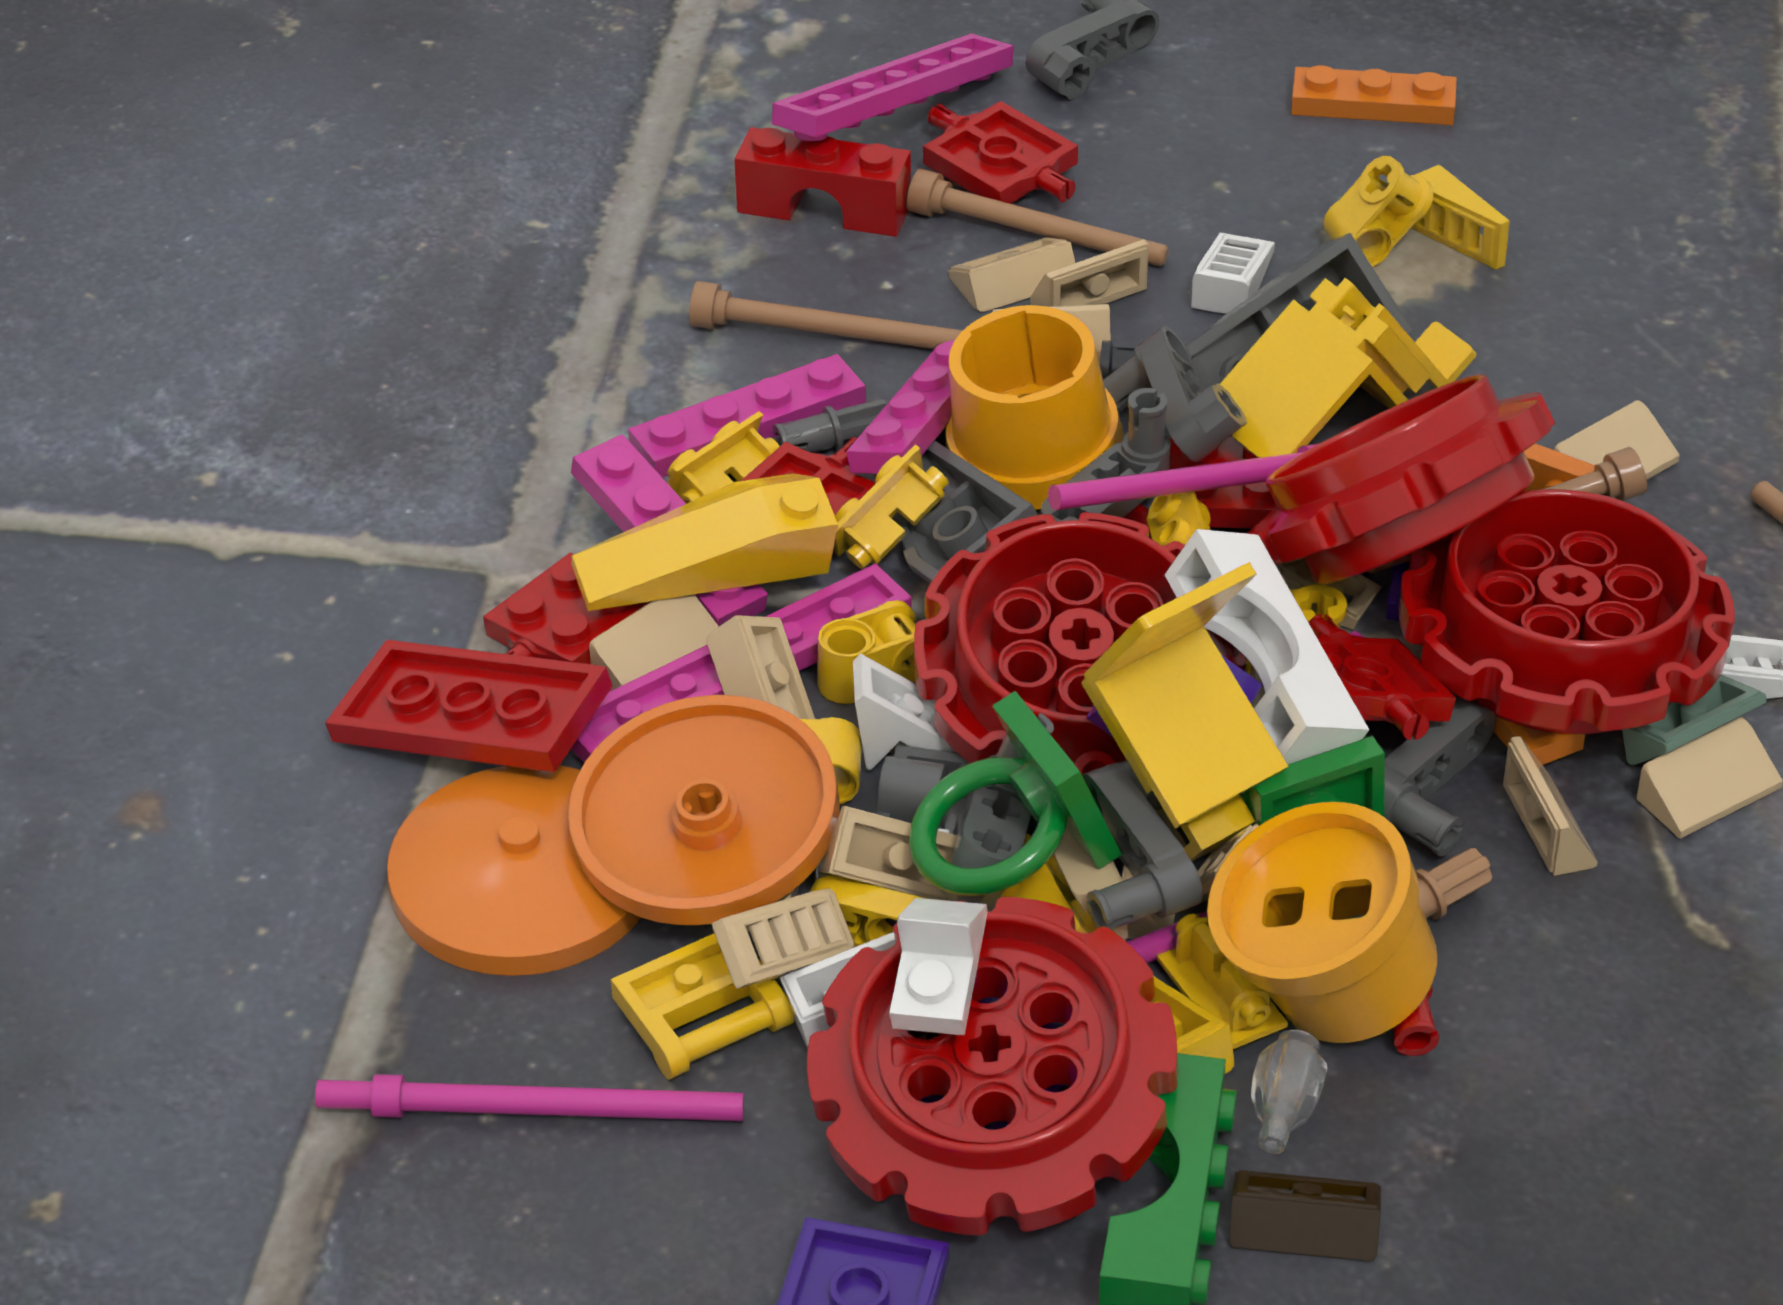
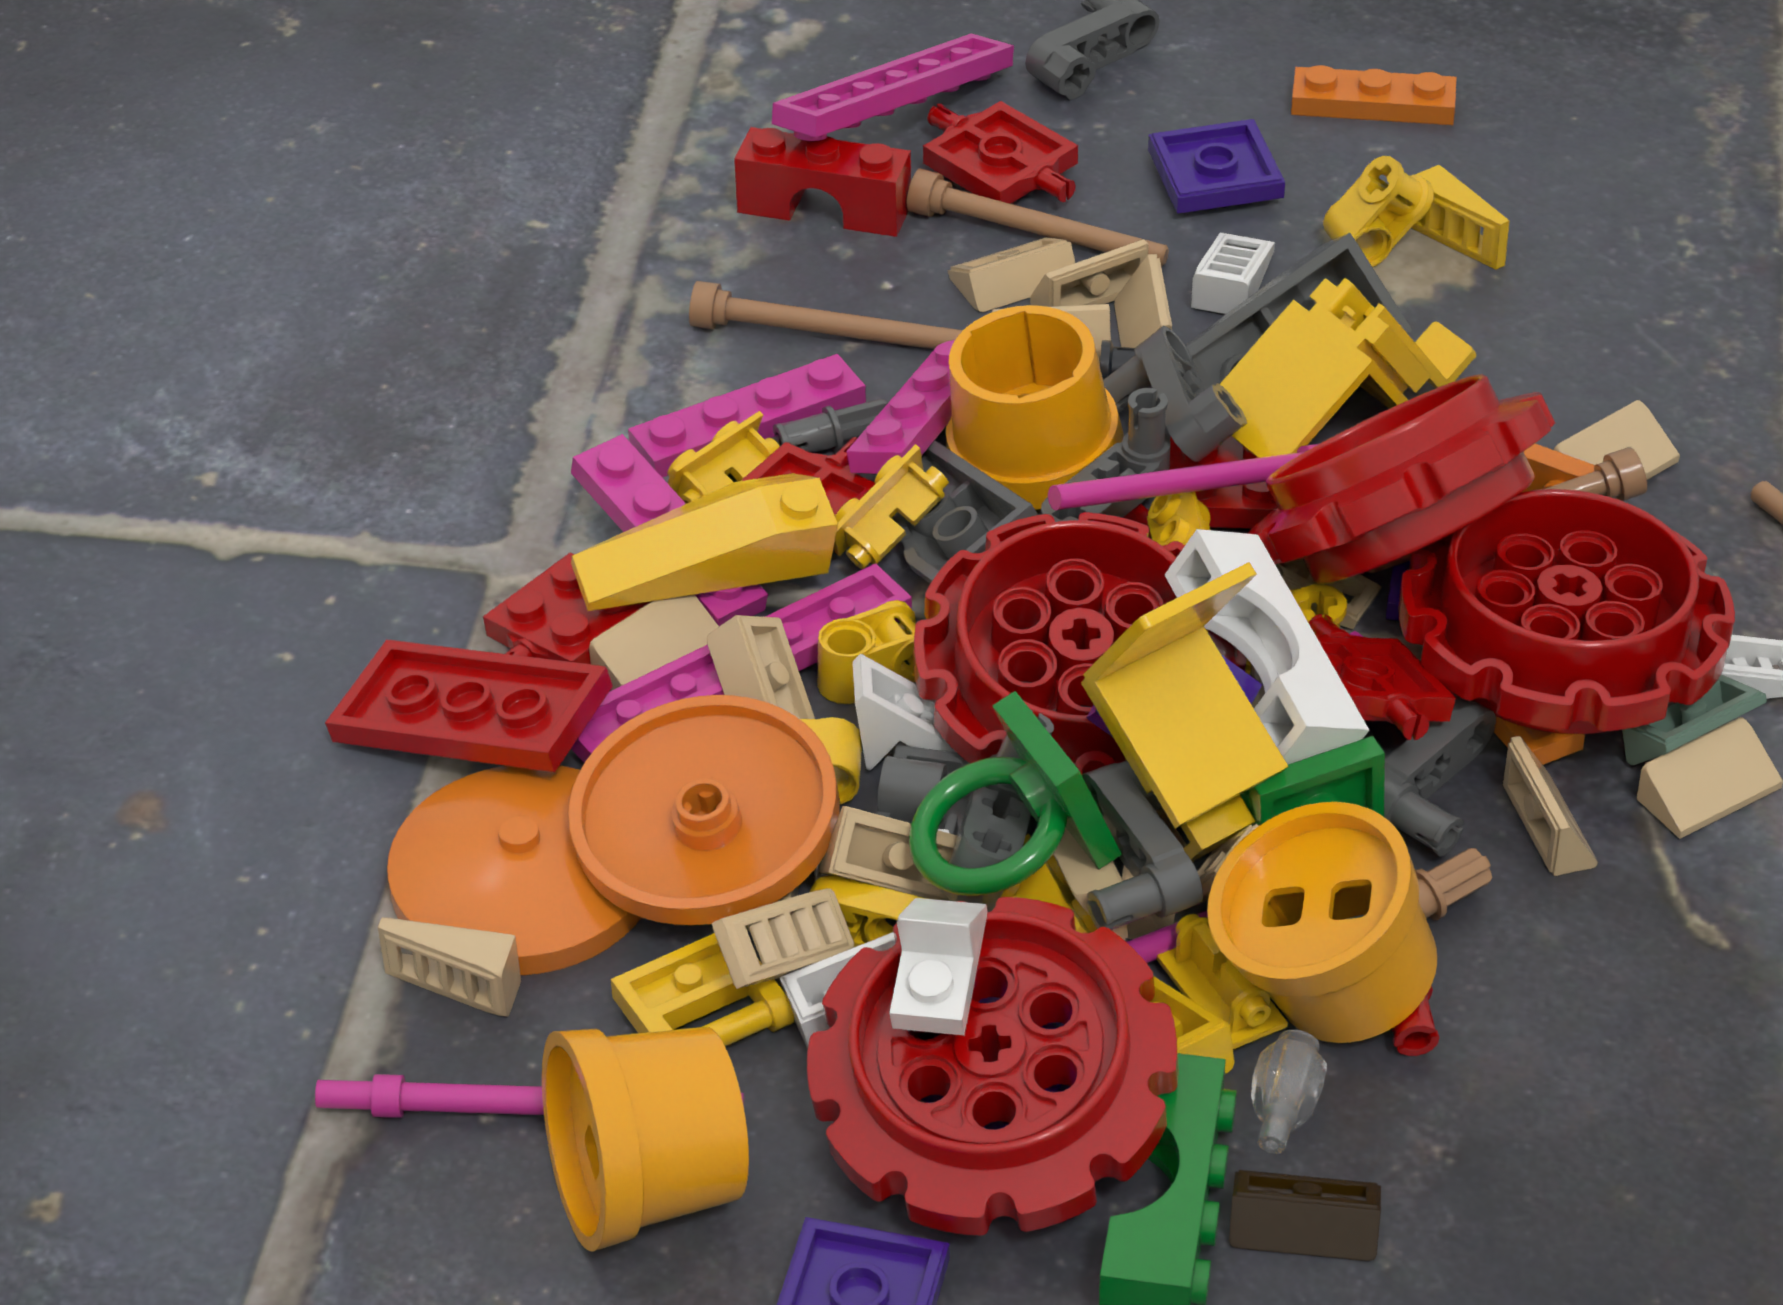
(454, 962): none -> tan slope
(641, 1128): none -> light orange piece
(1142, 304): none -> tan slope
(1216, 166): none -> dark purple plate

